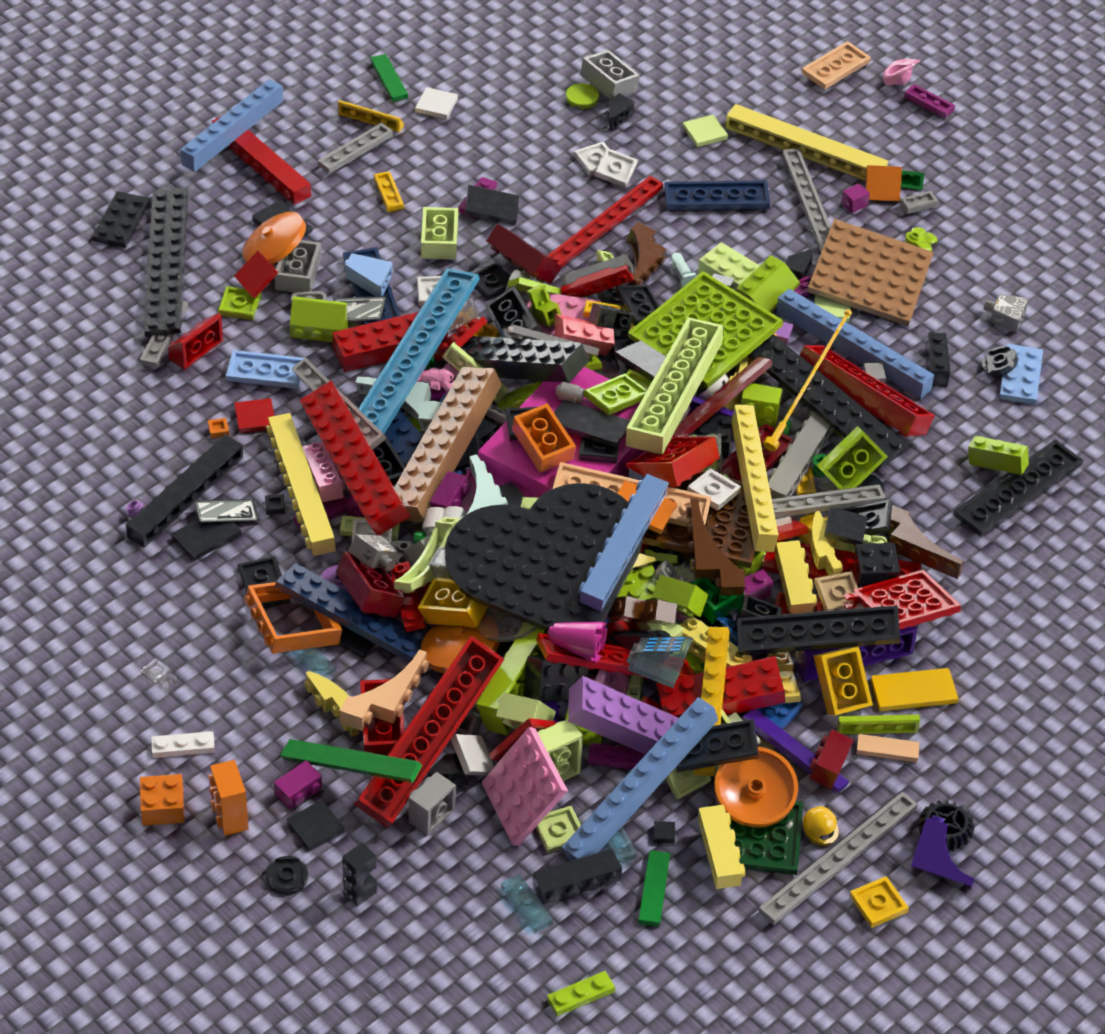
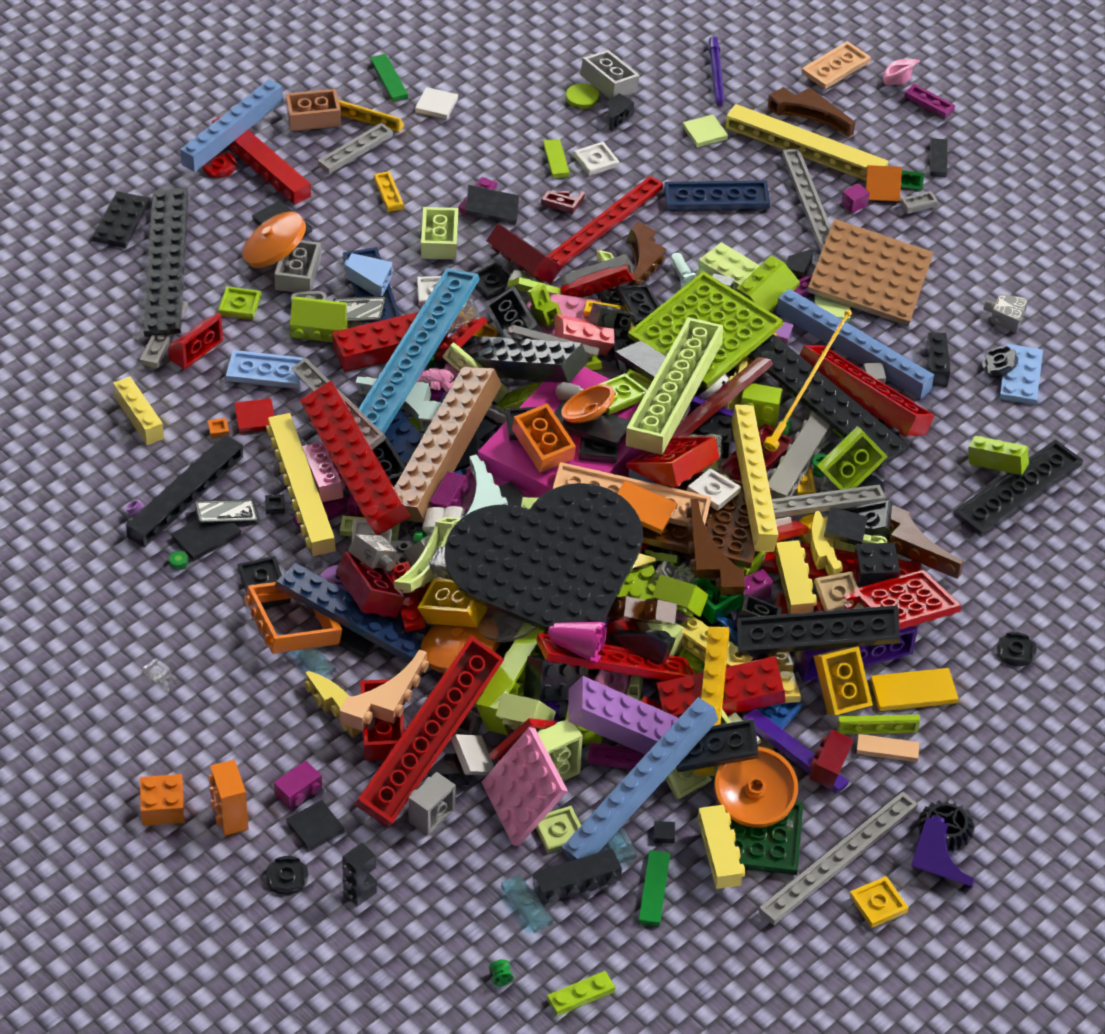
(138, 410): none -> light yellow brick
(178, 560): none -> green tile
(183, 744): white plate -> none
(220, 165): none -> red tile
(256, 274): red tile -> none
(313, 109): none -> nougat brick
(351, 760): green tile -> none
(501, 972): none -> green wheel
(556, 158): none -> lime tile
(562, 201): none -> dark red wing
(588, 404): none -> orange dish
(616, 167): white tile -> none
(623, 542): medium blue brick -> none
(659, 658): clear light blue slope -> none
(714, 50): none -> dark purple axle
(810, 106): none -> reddish brown arch
(820, 822): yellow helmet -> none
(919, 238): lime plate -> none
(938, 157): none -> black tile
(1016, 649): none -> black tile

